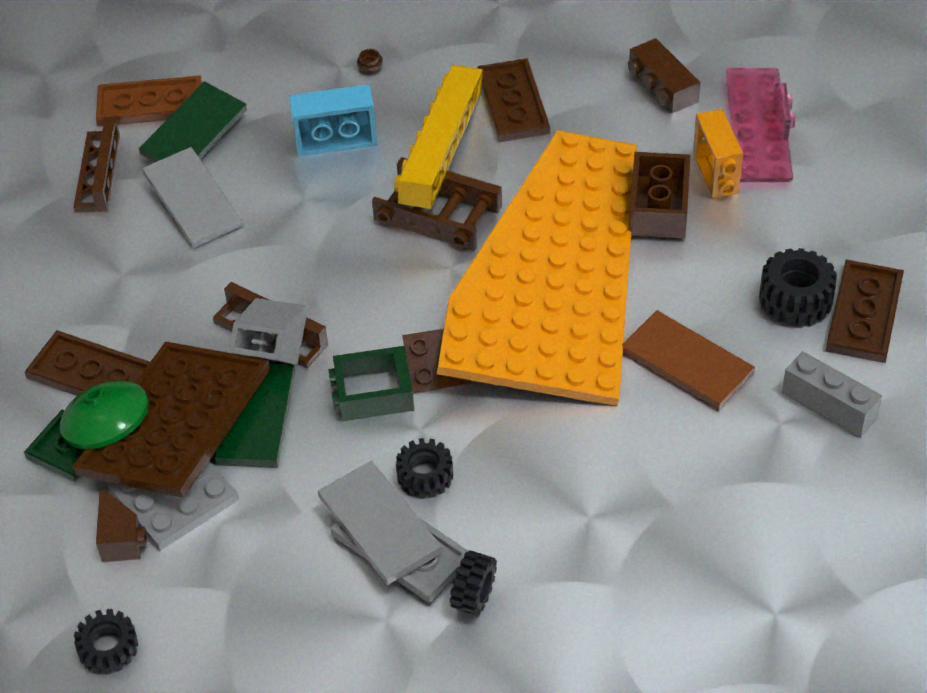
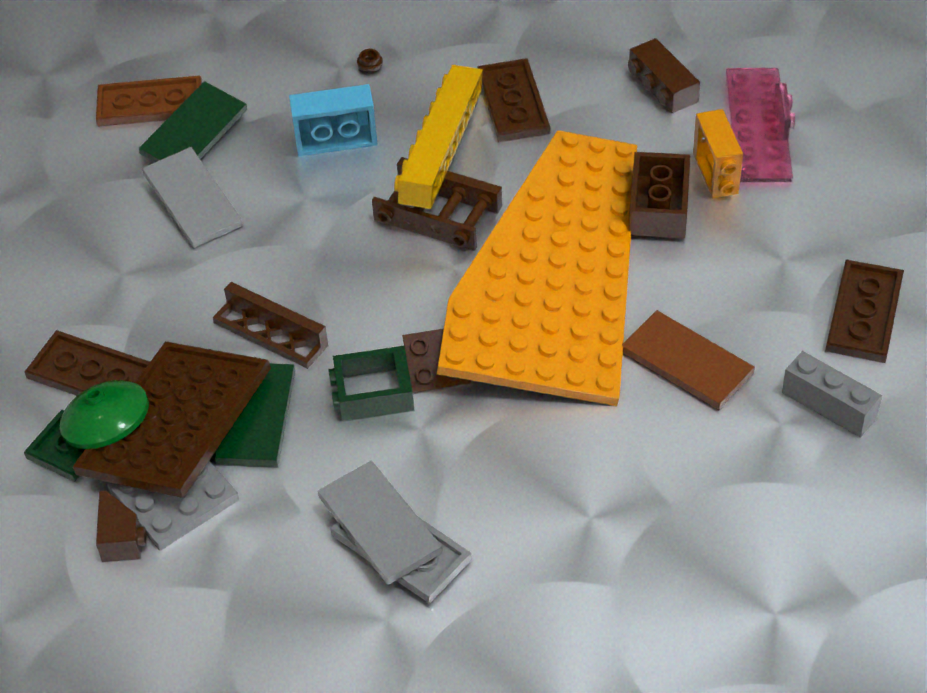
(100, 626): black tyre -> none
(102, 172): reddish brown fence -> none
(270, 331): light grey slope -> none
(426, 482): black tyre -> none
(473, 582): black tyre -> none
(797, 287): black tyre -> none

